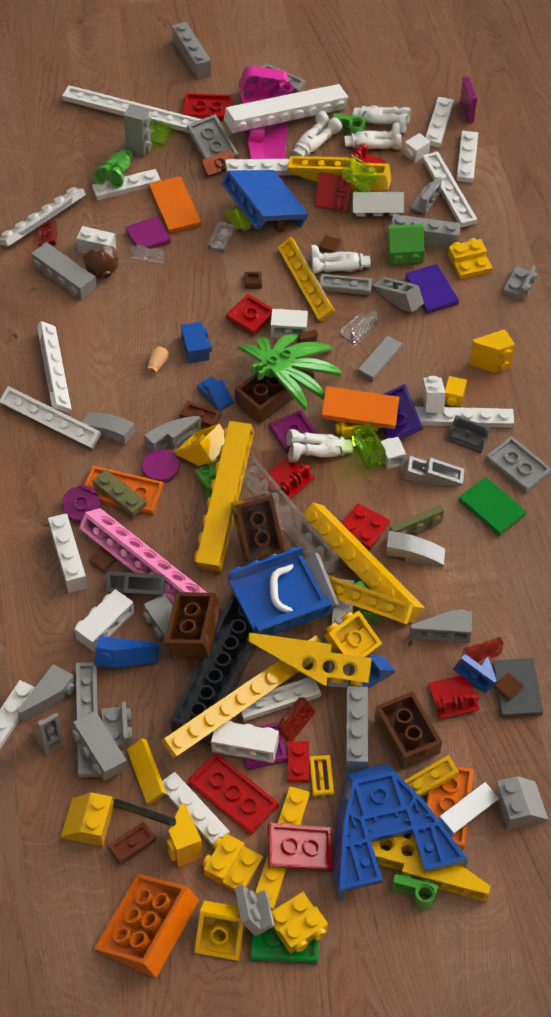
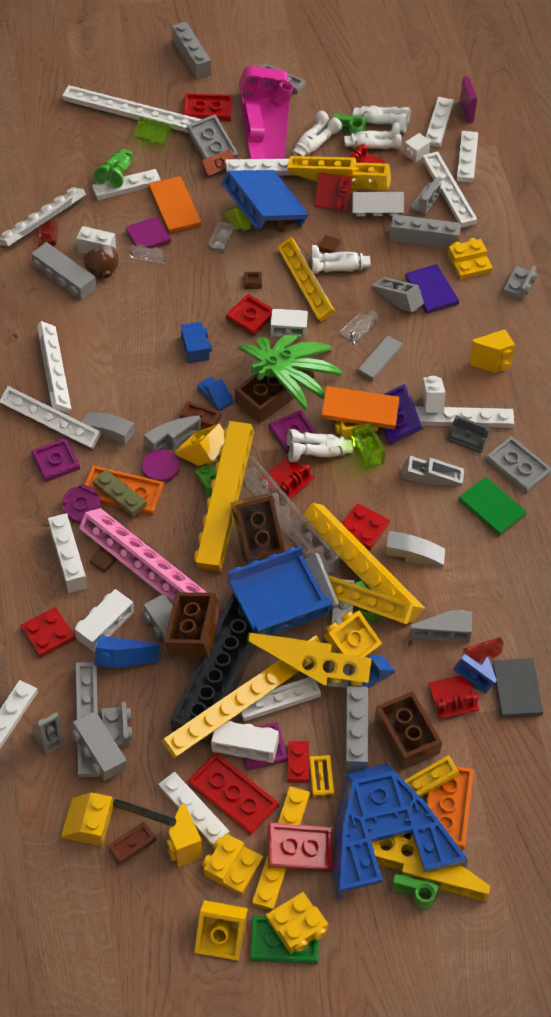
(47, 632): none -> red plate
(49, 691): light grey slope -> none
(55, 459): none -> magenta tile
(135, 582): dark grey slope -> none
(137, 130): light grey brick -> none
(146, 771): yellow tile -> none
(147, 924): orange slope -> none
(157, 359): light nougat cone -> none
(254, 910): light grey bracket -> none
(274, 588): white animal -> none
(285, 108): white brick -> none
(295, 719): clear red plate -> none
(309, 336): reddish brown tile -> none
(346, 284): light grey tile -> none
(359, 173): clear neon green bracket -> none
(394, 454): white brick -> none
(405, 244): bright green slope -> none
(420, 521): olive plate -> none
(455, 391): yellow brick -> none
(468, 808): white tile -> none
(508, 686): reddish brown tile -> none
(520, 802): light grey slope -> none

